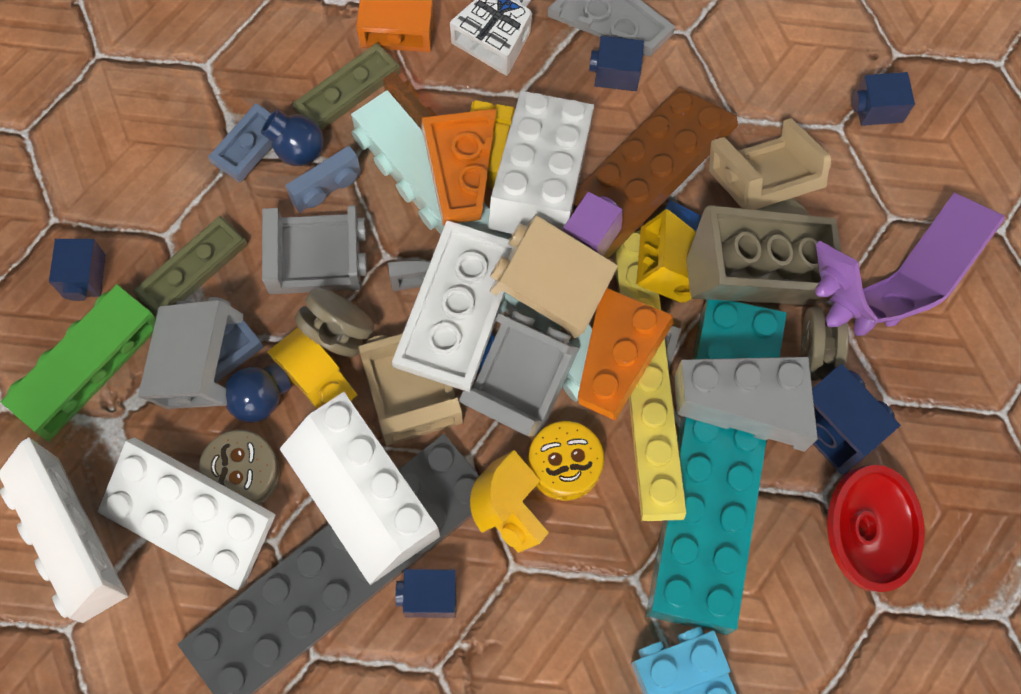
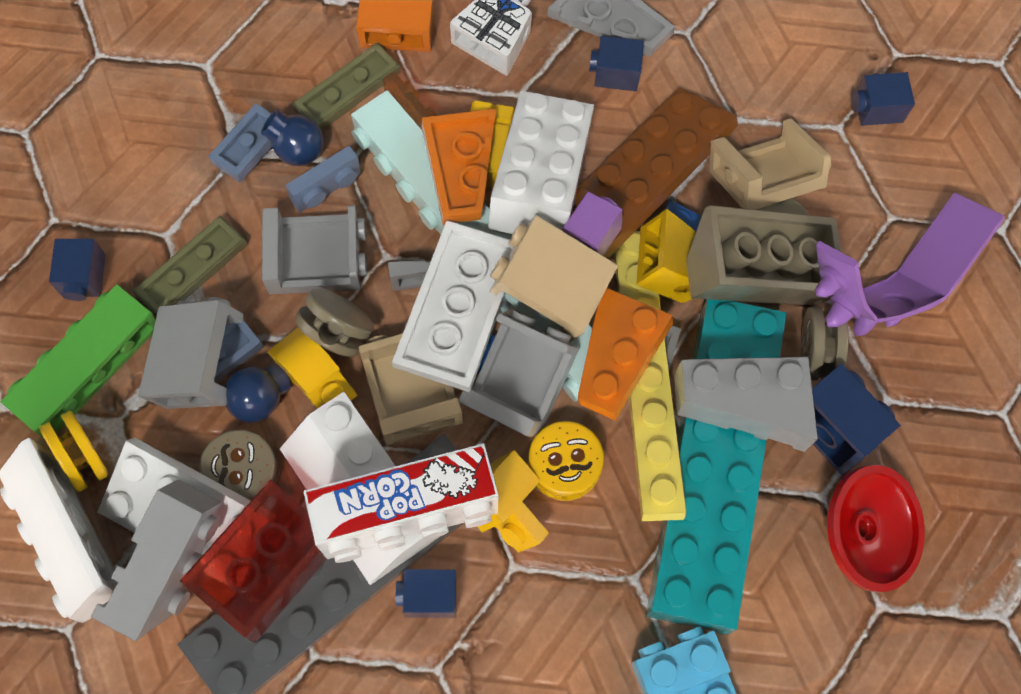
(73, 451): none -> yellow head
(166, 549): none -> light grey wedge
(257, 563): none -> clear red slope
(402, 503): none -> brick

